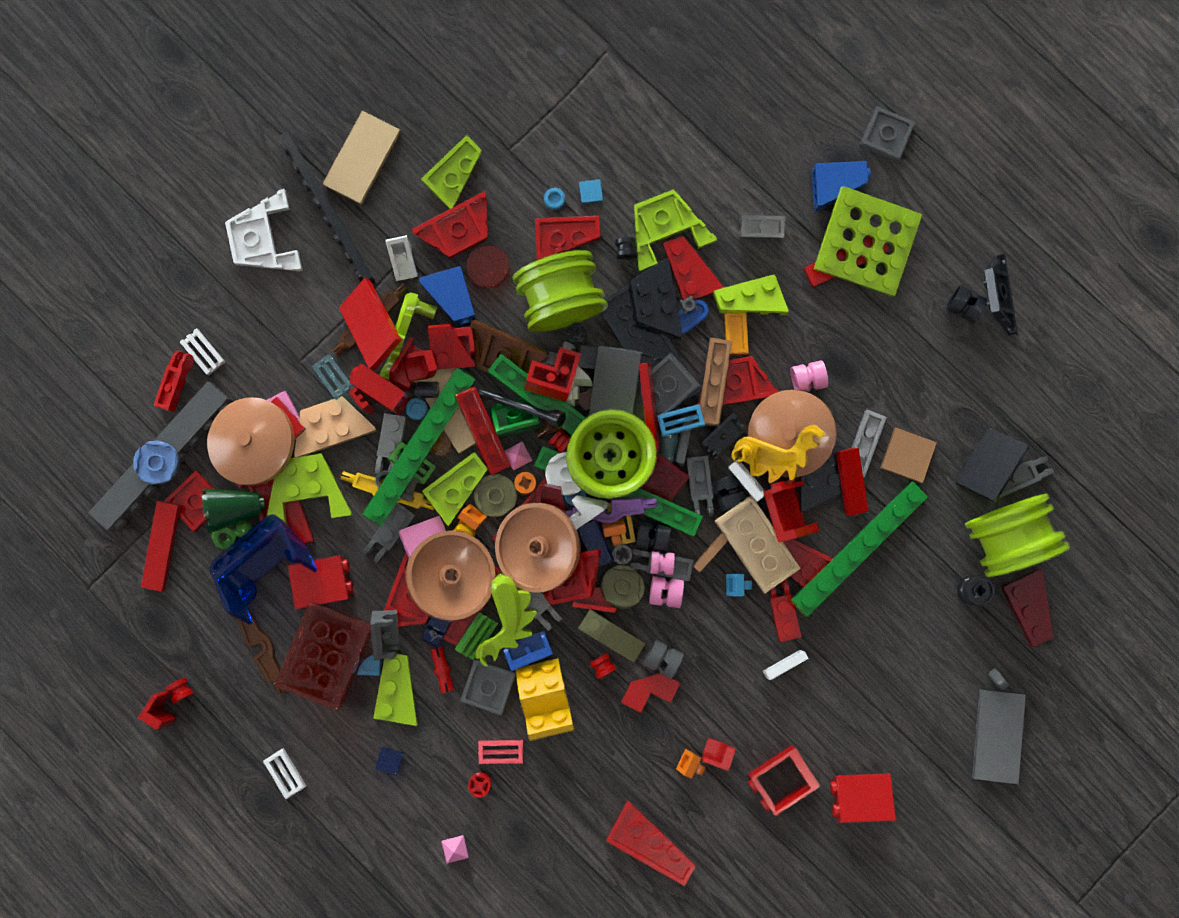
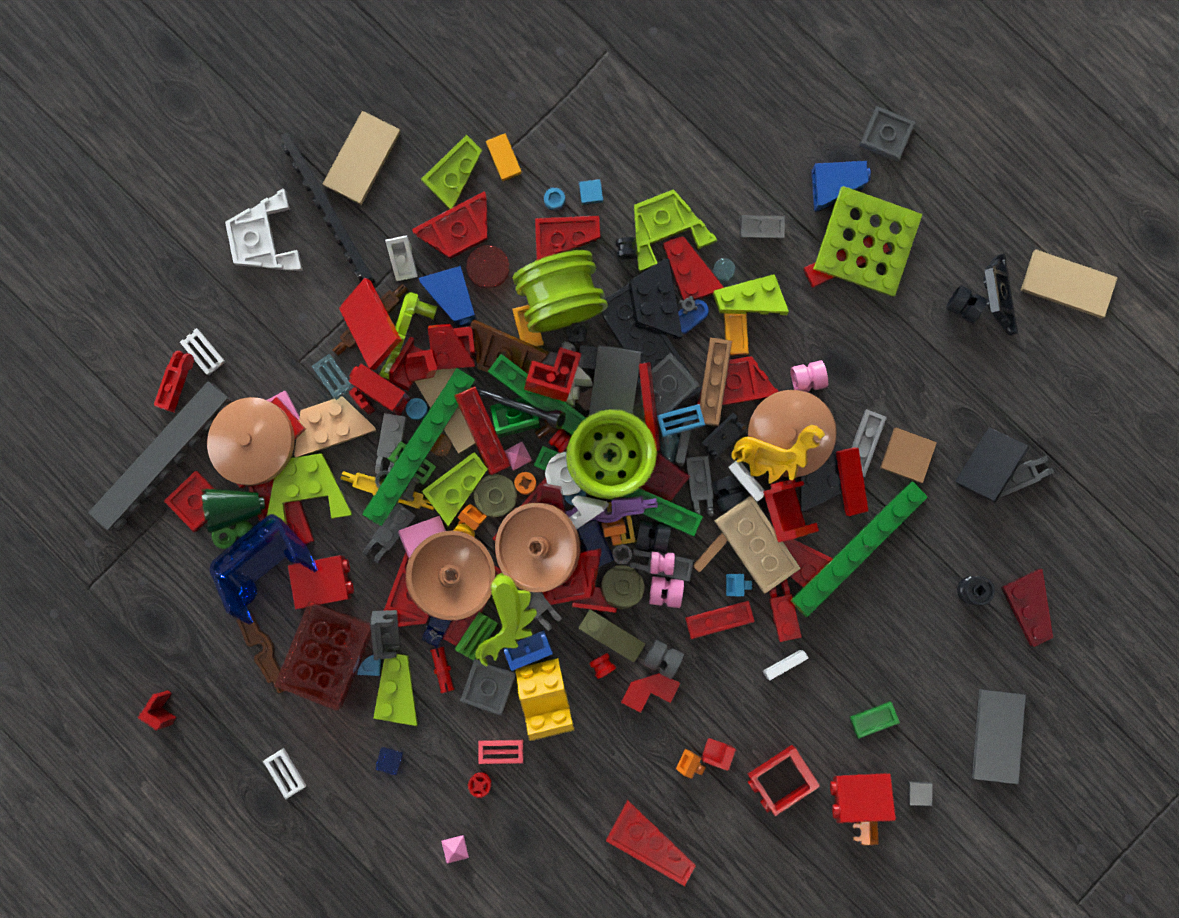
(156, 462): medium blue tile -> none
(160, 546): red tile -> none
(179, 690): red wheel -> none
(427, 390): black slope -> none
(503, 157): none -> light orange tile
(524, 334): none -> light orange tile
(719, 619): none -> red tile
(724, 269): none -> clear light blue tile
(869, 832): none -> orange tile
(874, 720): none -> green tile
(920, 793): none -> tile
(998, 679): dark grey tile -> none
(1017, 536): lime wheel -> none
(1069, 284): none -> tan tile

